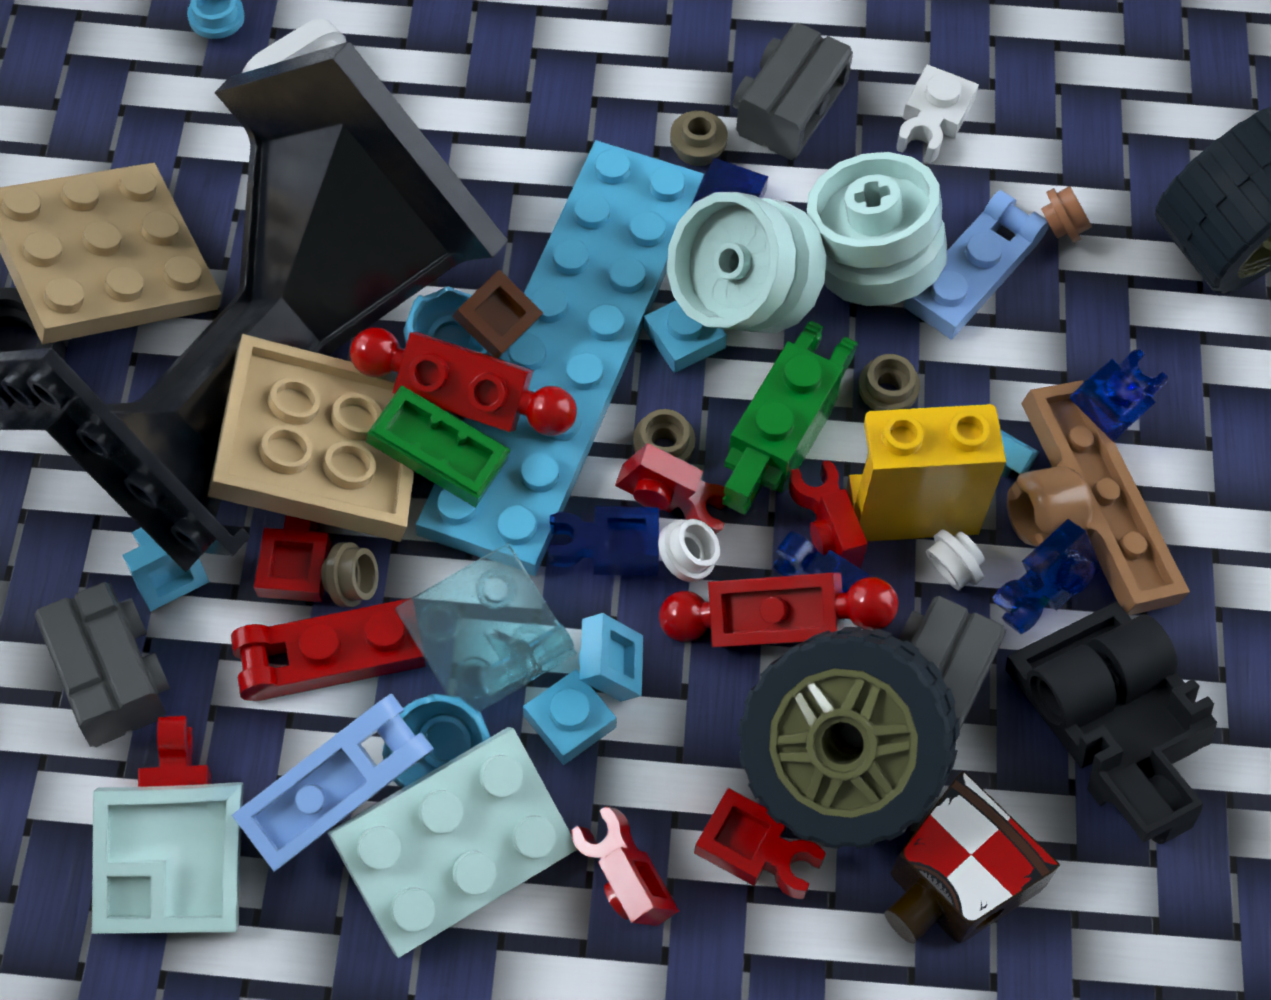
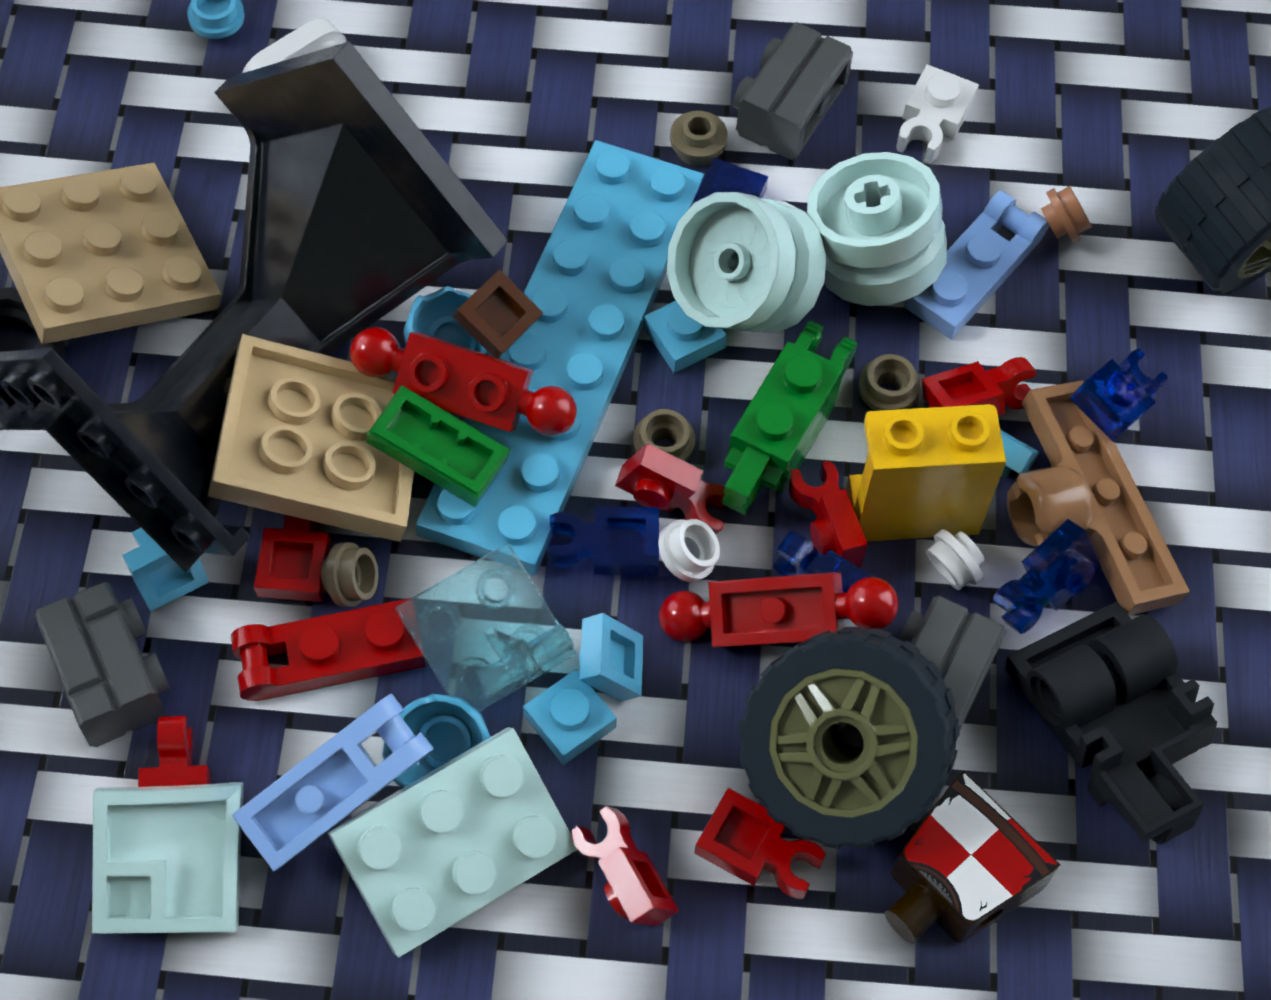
(978, 386): none -> red plate

